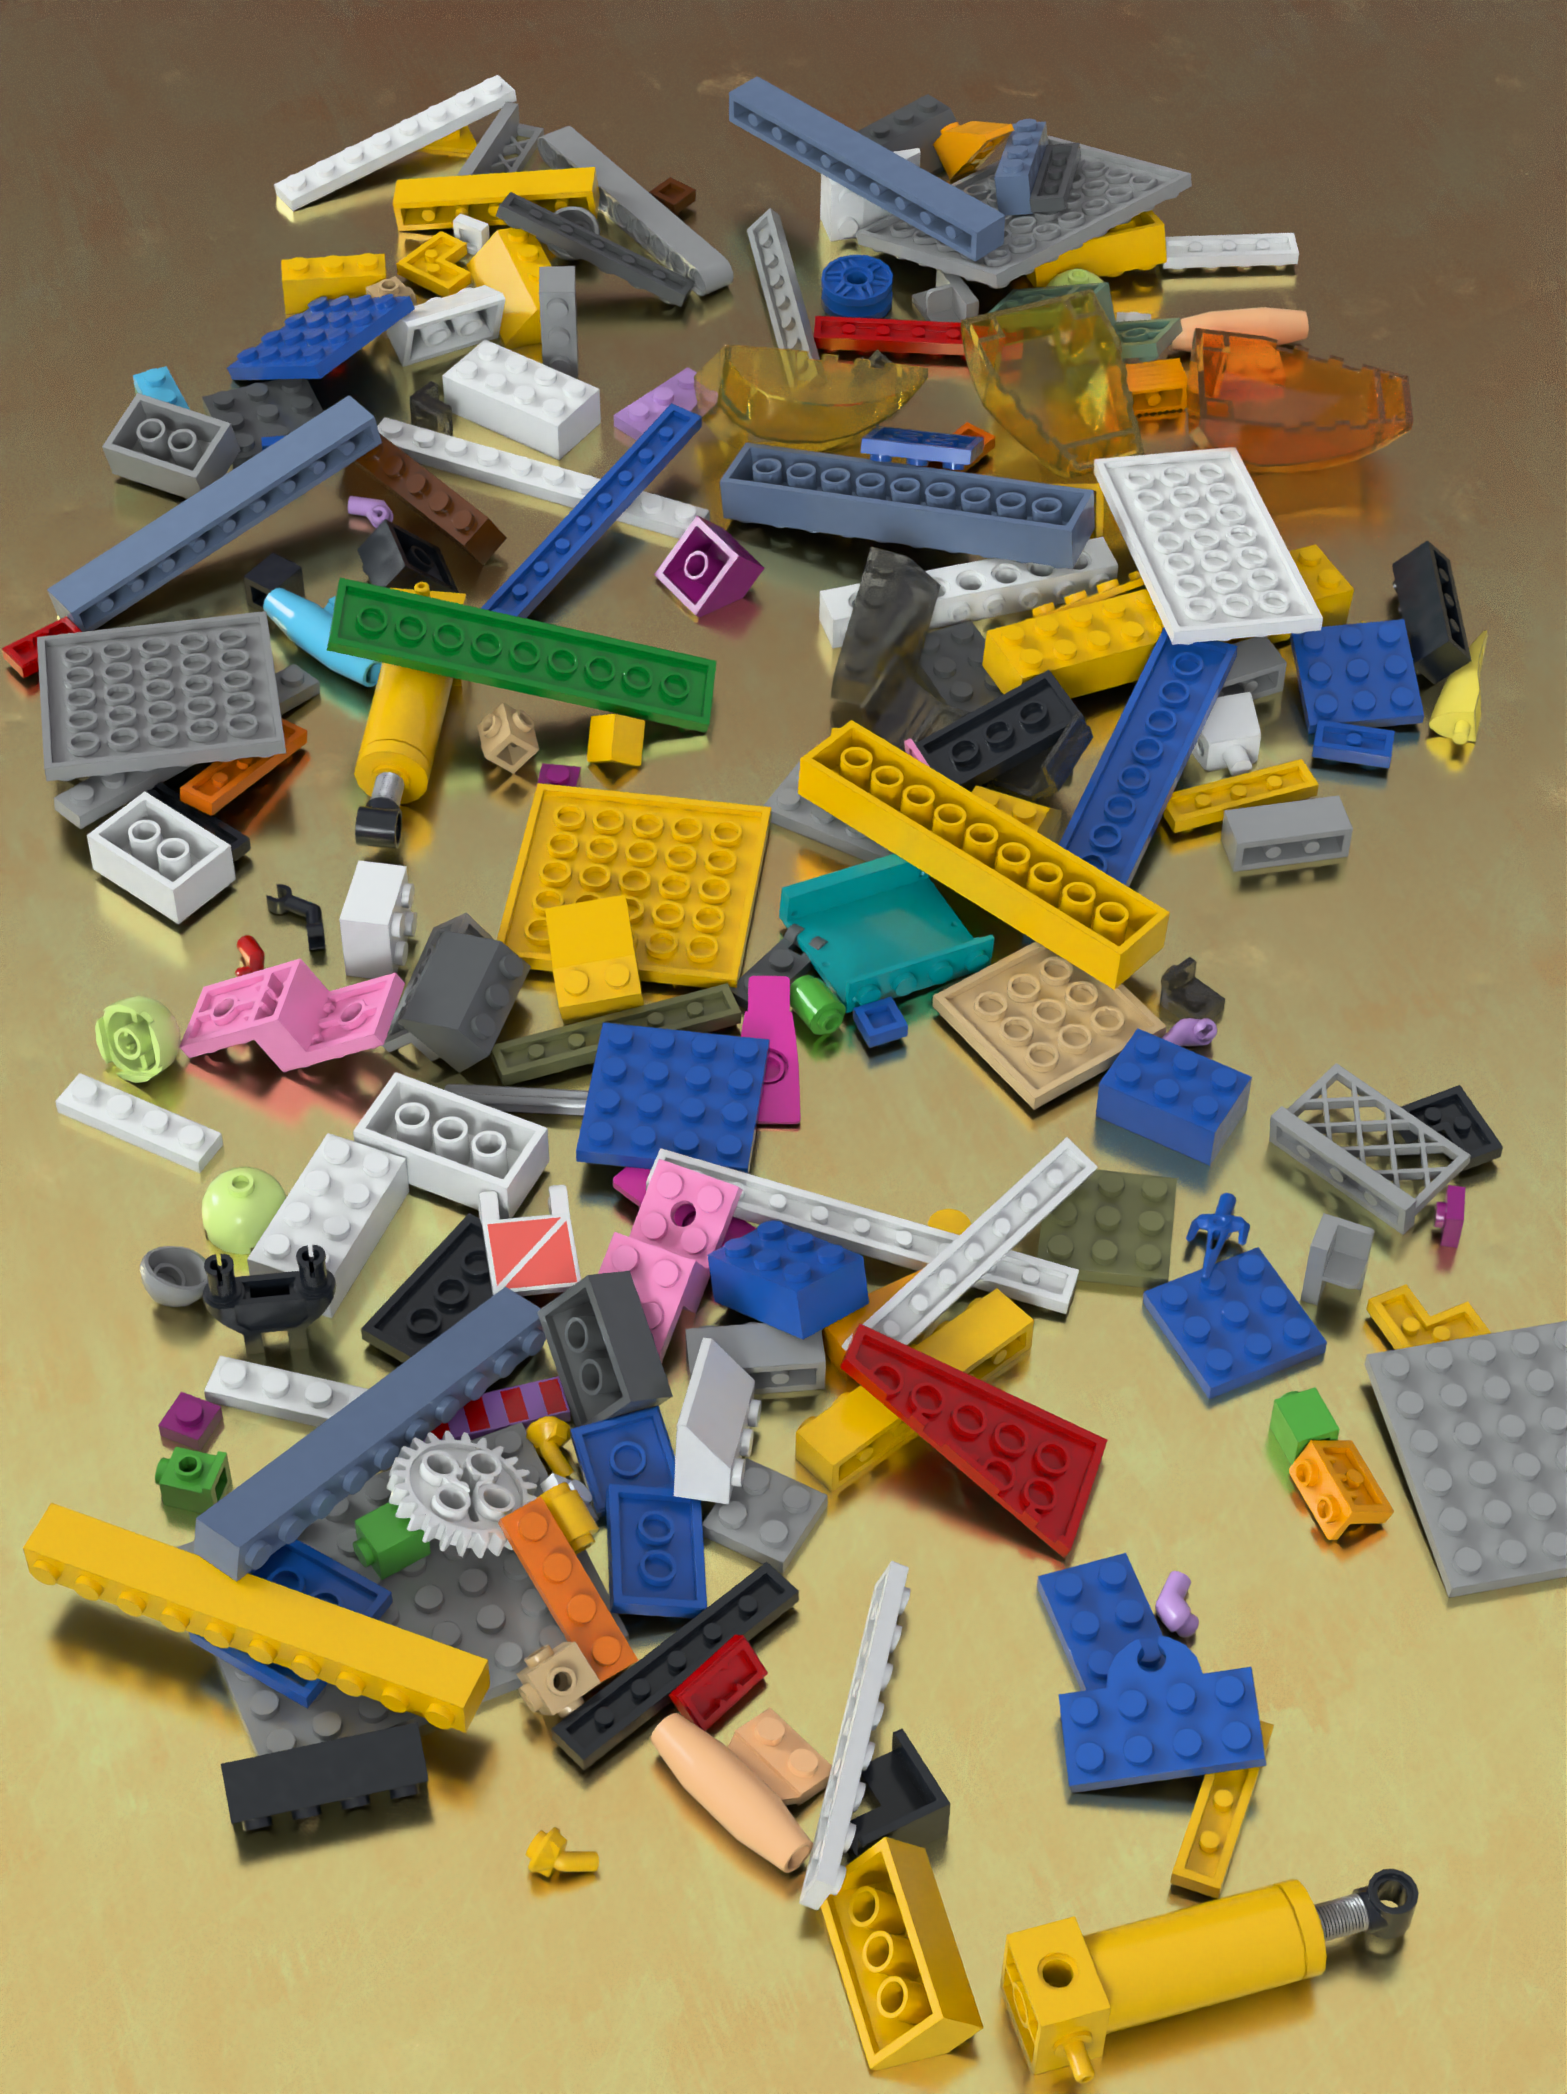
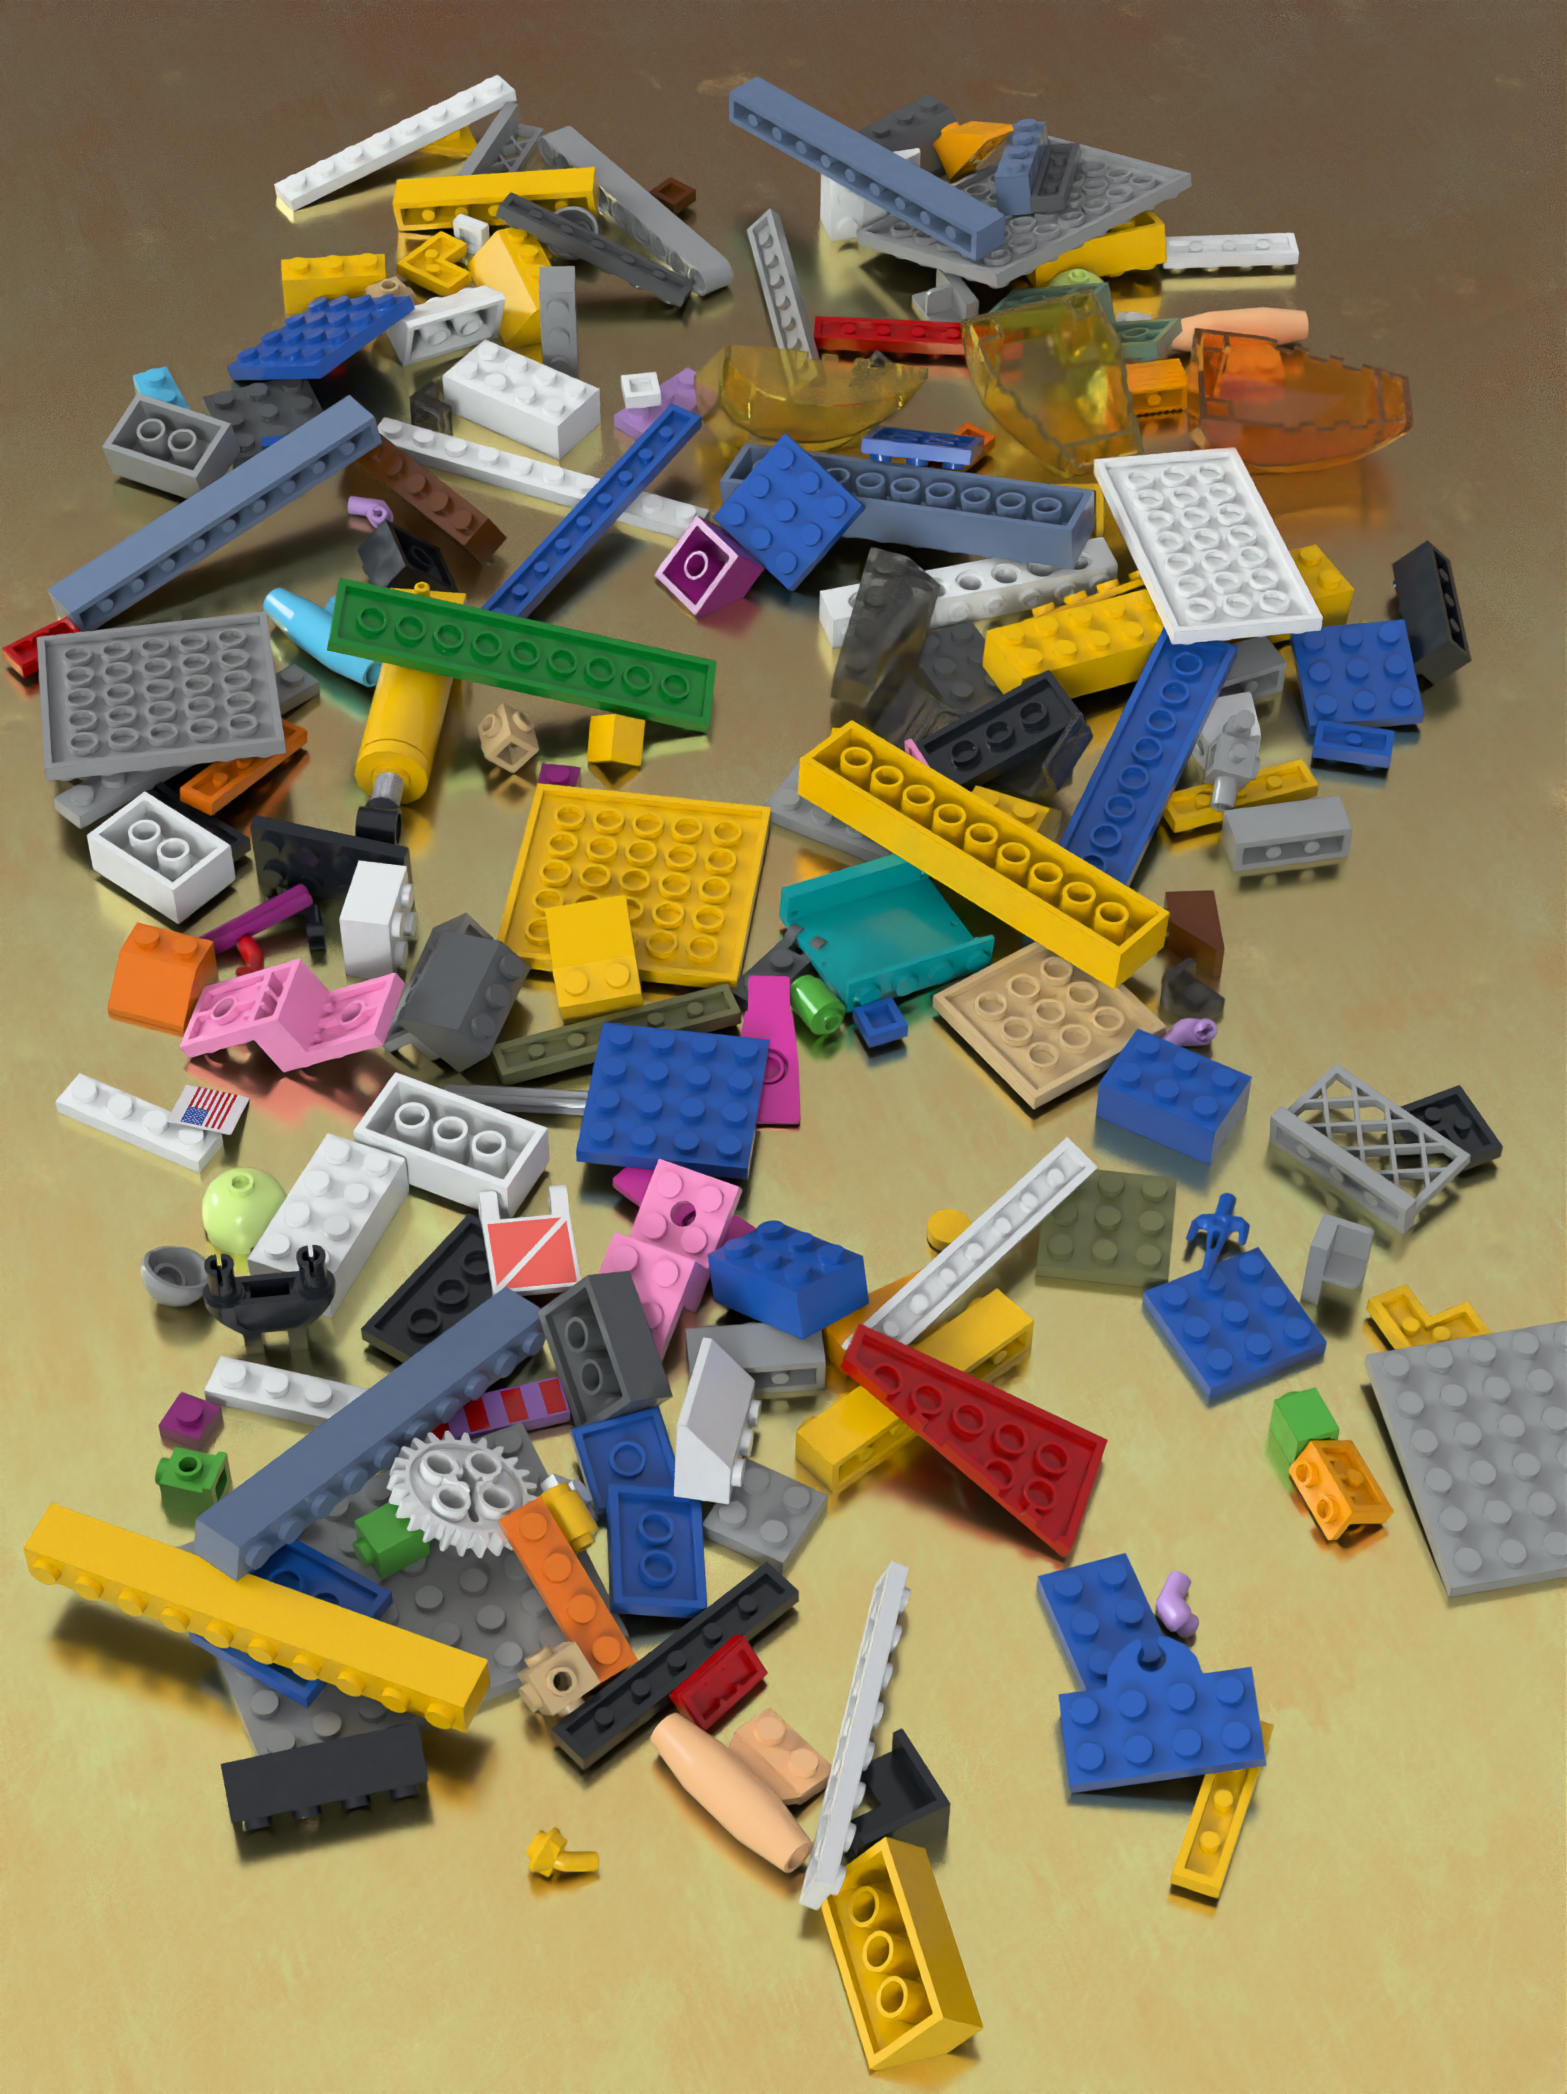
(138, 1037): yellowish green cylinder -> none
(161, 976): none -> orange slope
(208, 1109): none -> sticker
(259, 918): none -> magenta axle
(272, 574): black brick -> none
(316, 856): none -> black plate
(547, 1437): yellow plate -> none
(641, 390): none -> white plate
(789, 512): none -> blue plate
(857, 287): blue wheel -> none
(881, 1234): white plate -> none
(1079, 1987): yellow piece -> none
(1195, 929): none -> reddish brown slope
(1231, 760): none -> light grey piece
(1450, 1216): magenta plate -> none
(1459, 703): light yellow piece -> none

